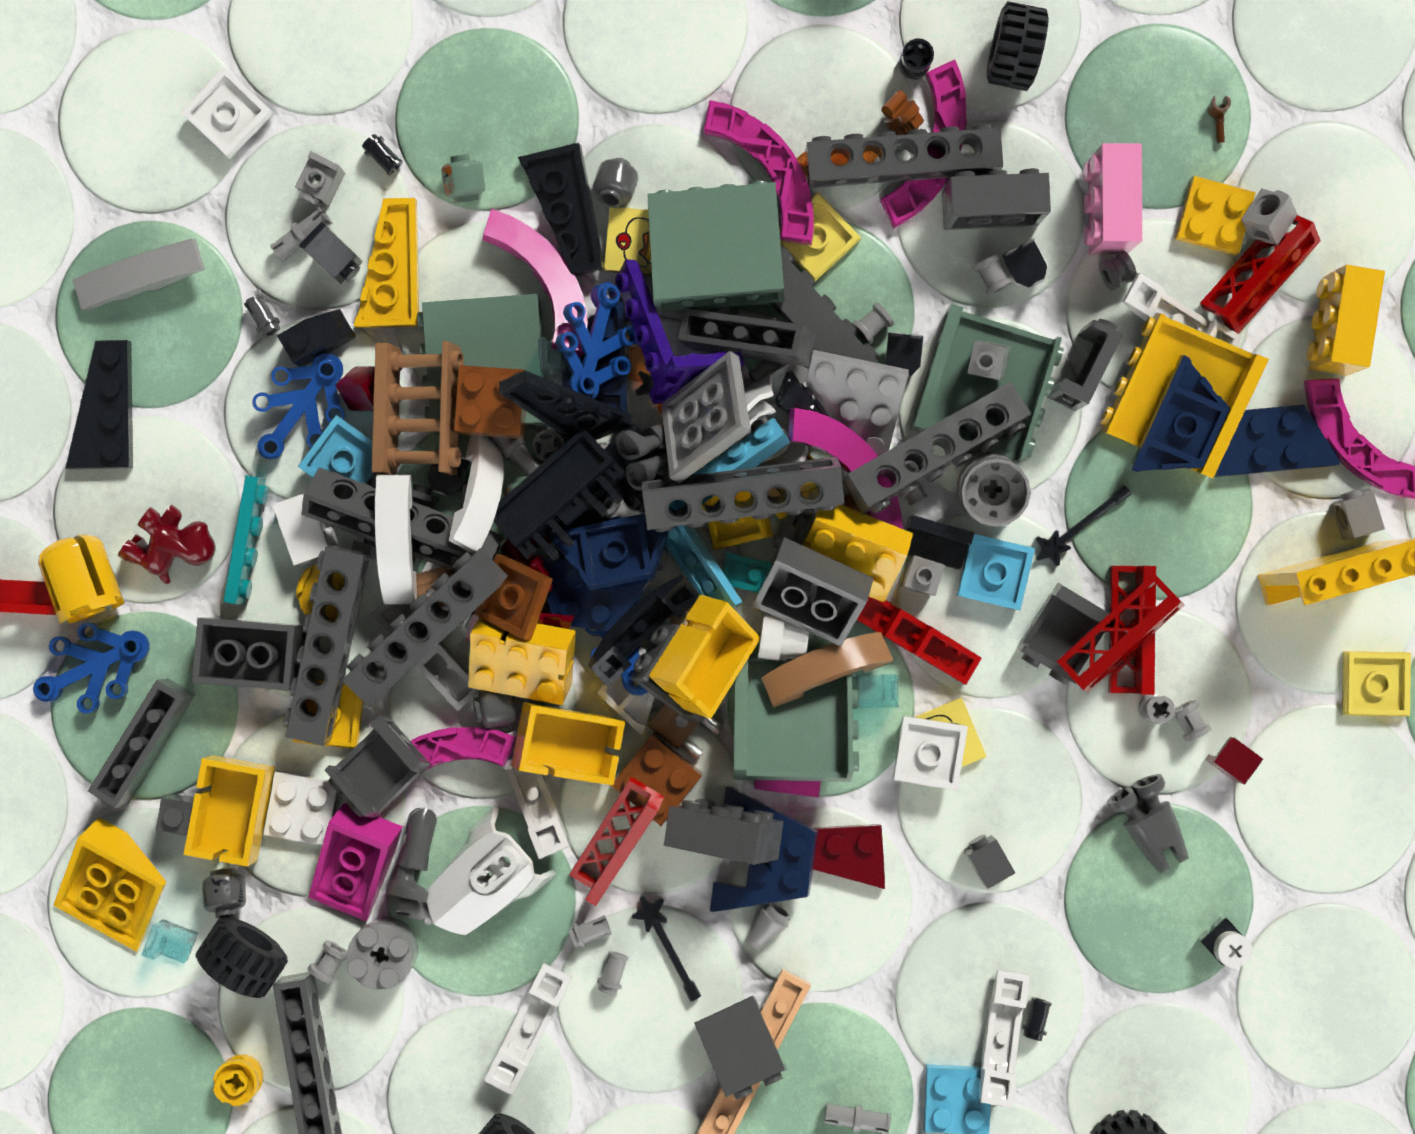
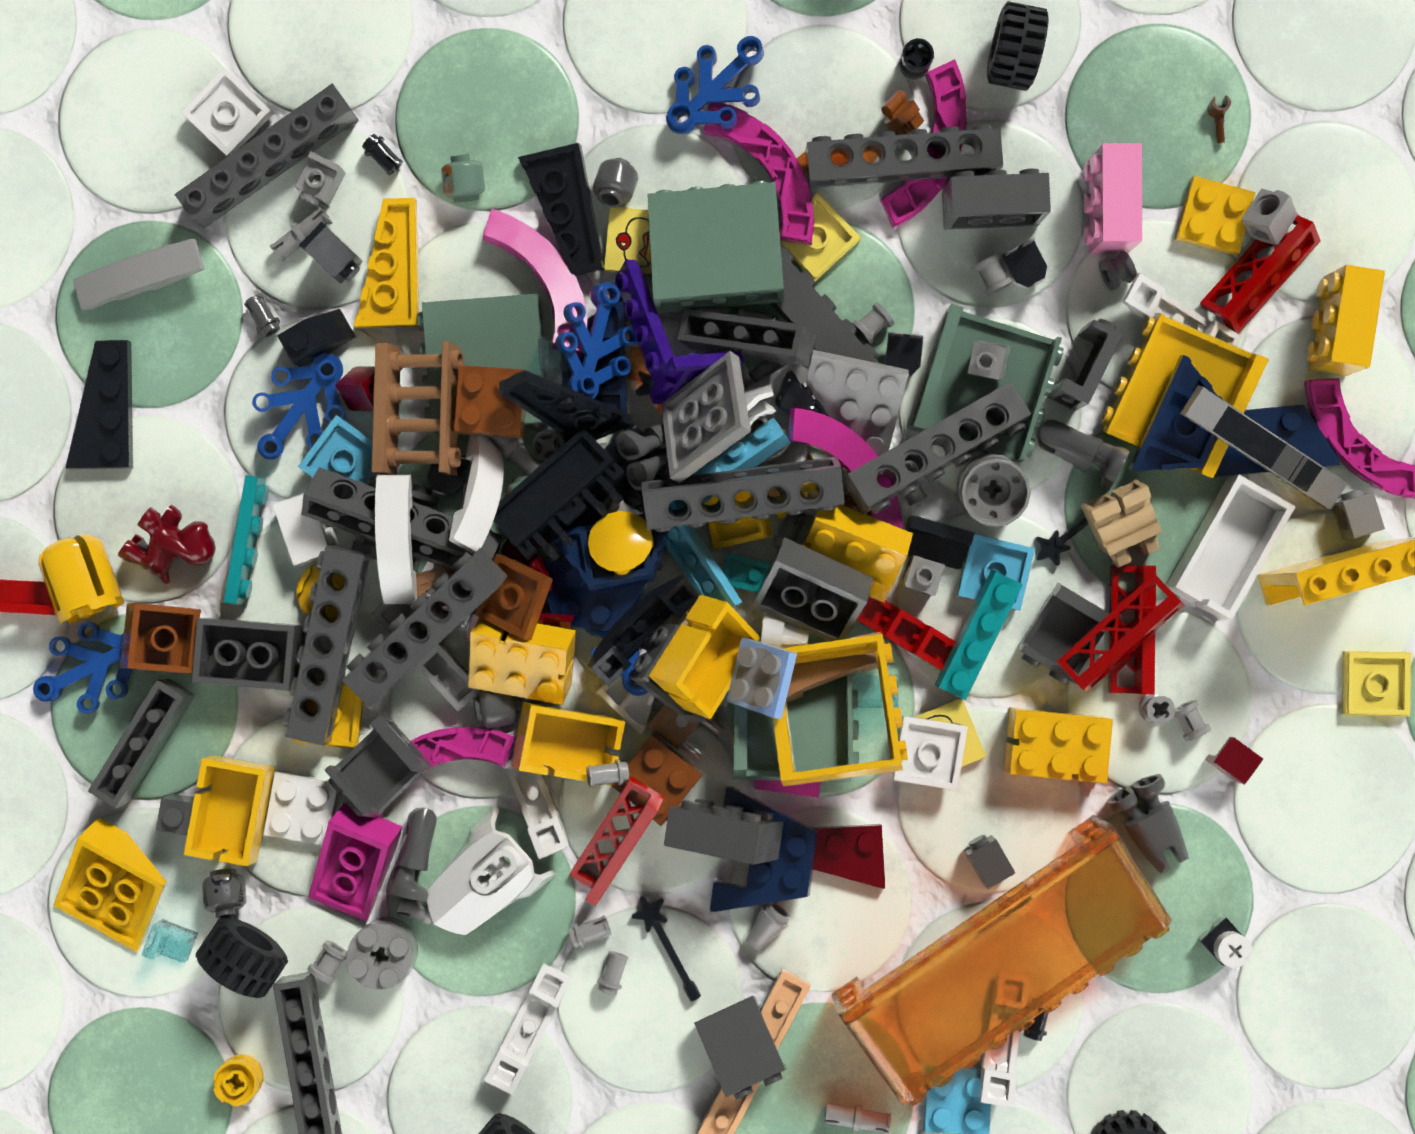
(159, 638): none -> dark orange brick
(266, 156): none -> dark grey brick
(607, 773): none -> light grey pin
(620, 541): none -> yellow dish
(712, 90): none -> blue plant
(761, 677): none -> piece
(893, 715): none -> yellow window
(978, 634): none -> teal plate
(1005, 964): none -> clear orange windscreen
(1058, 745): none -> yellow piece
(1082, 450): none -> dark grey piece
(1123, 522): none -> tan hips
(1230, 547): none -> white piece
(1263, 447): none -> tile

